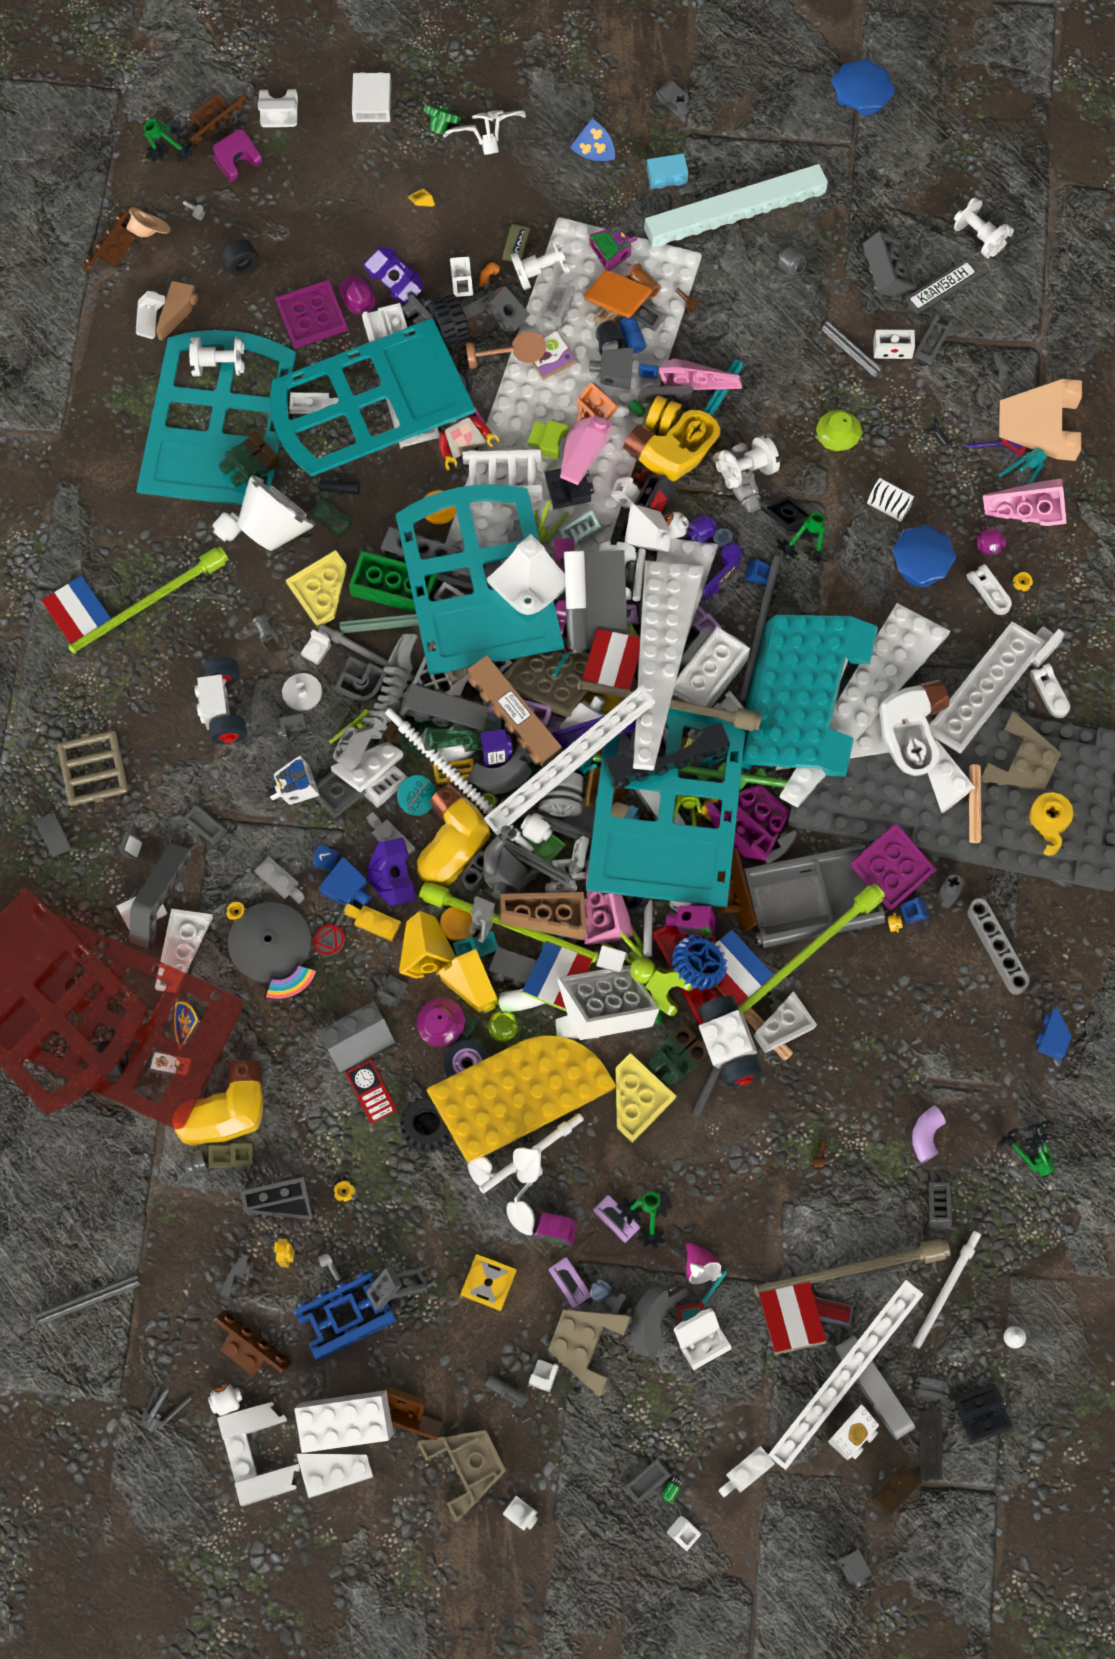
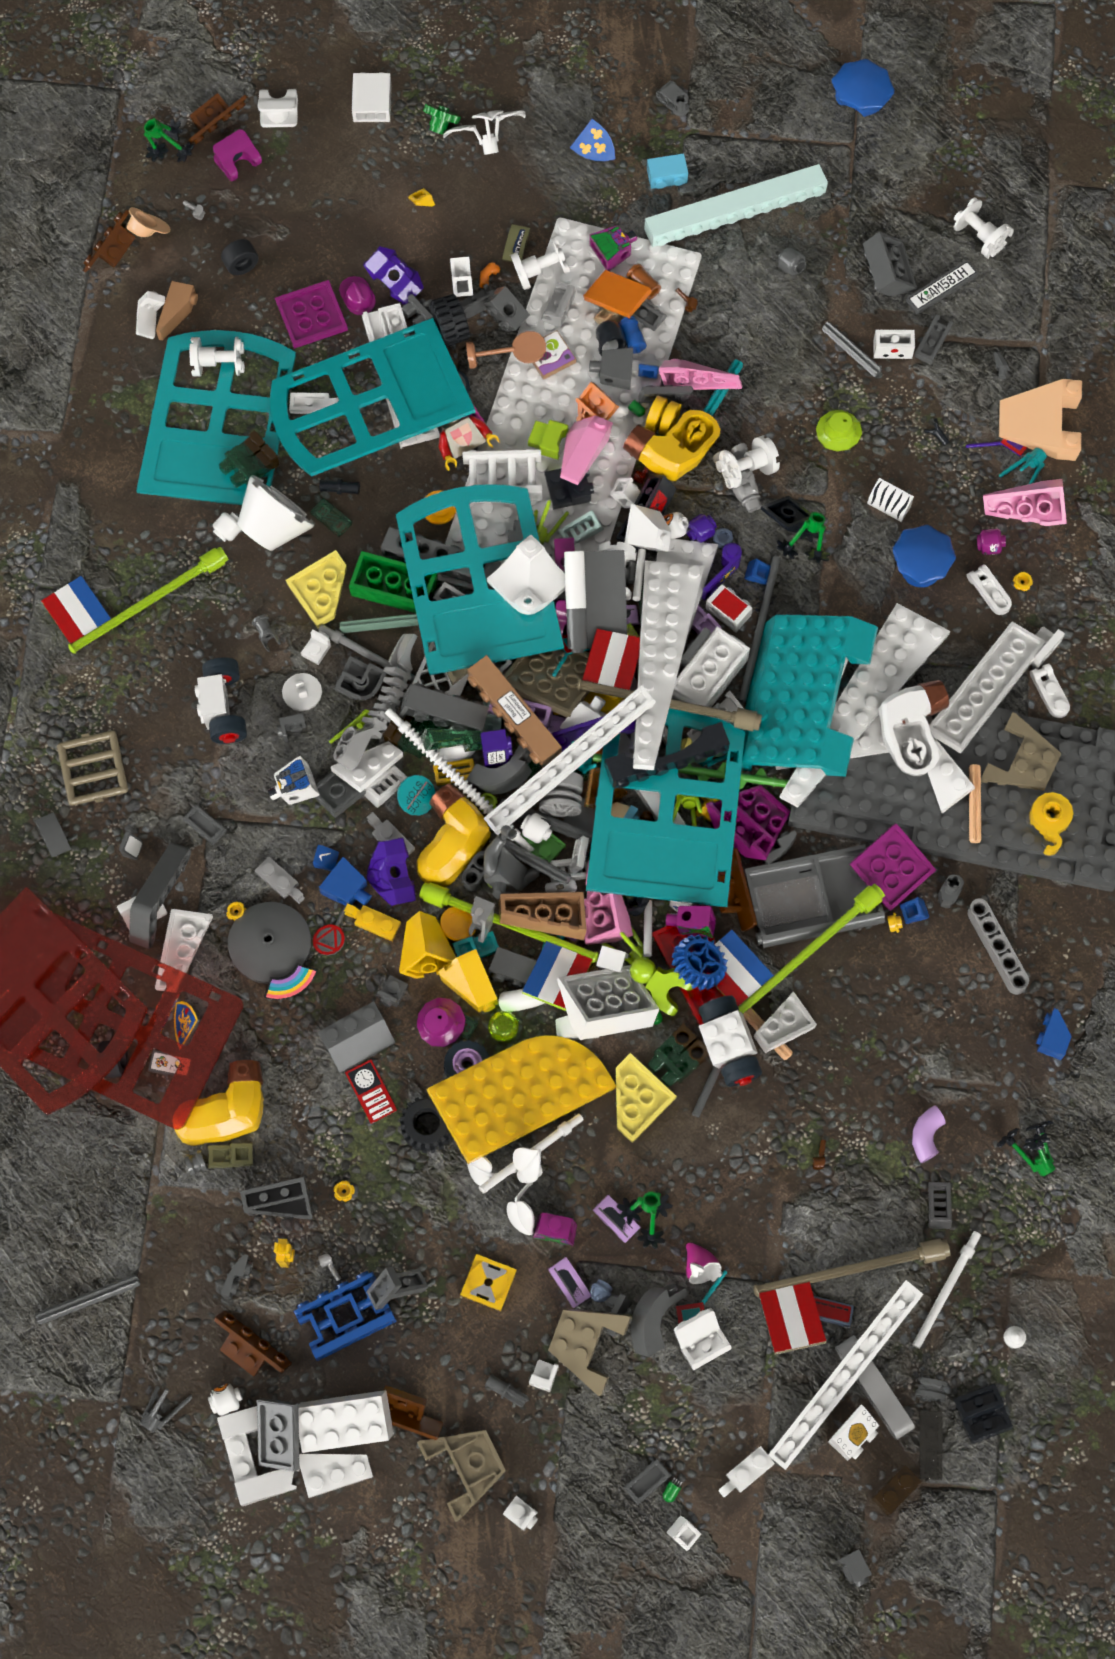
(278, 1434): none -> tile
(729, 607): none -> brick

